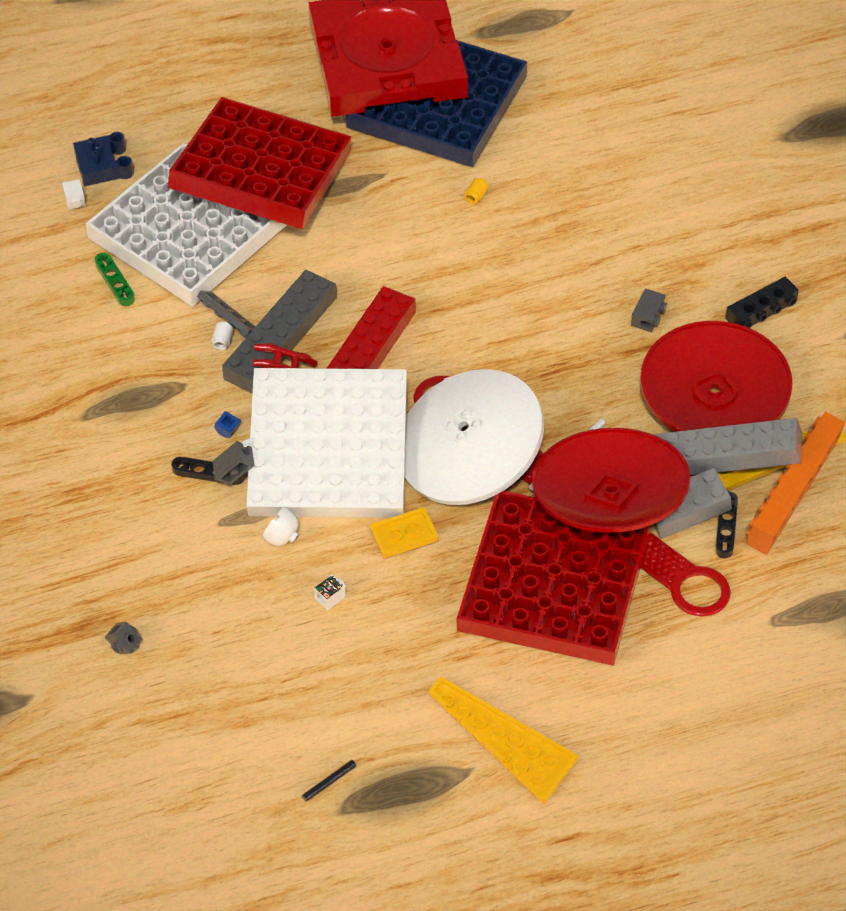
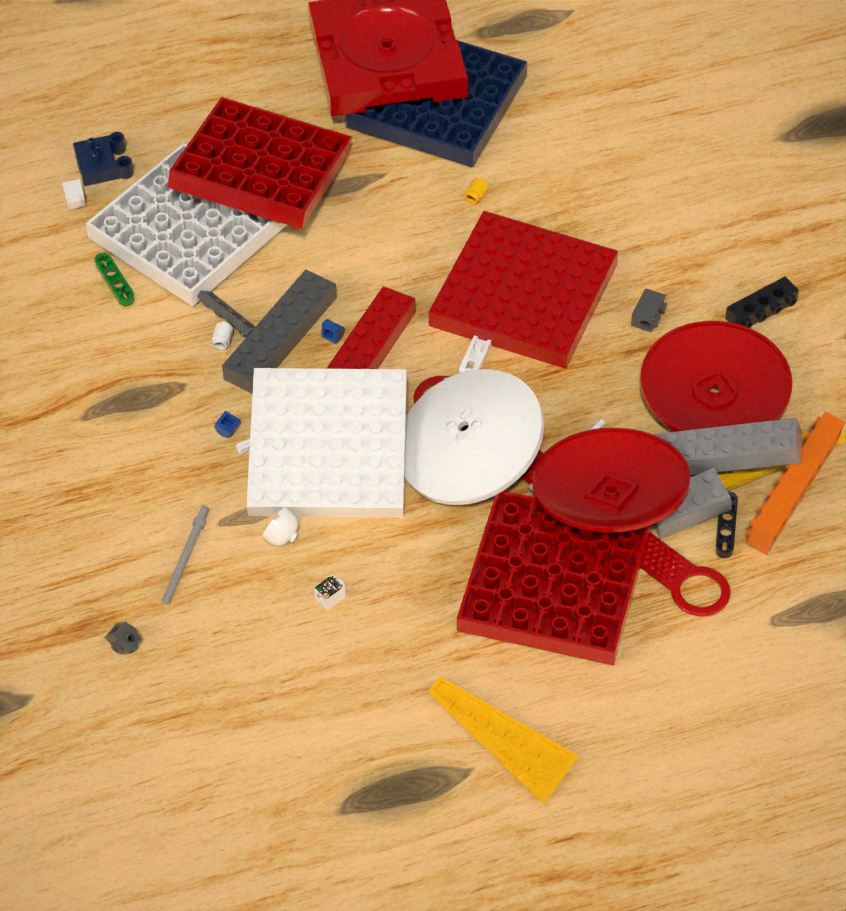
(198, 525): none -> light grey bar
(206, 474): black beam -> none
(233, 463): dark grey brick -> none
(278, 352): red piece -> none
(329, 780): black bar -> none
(332, 331): none -> blue brick
(404, 532): yellow plate -> none
(475, 355): none -> white plate
(524, 289): none -> red brick

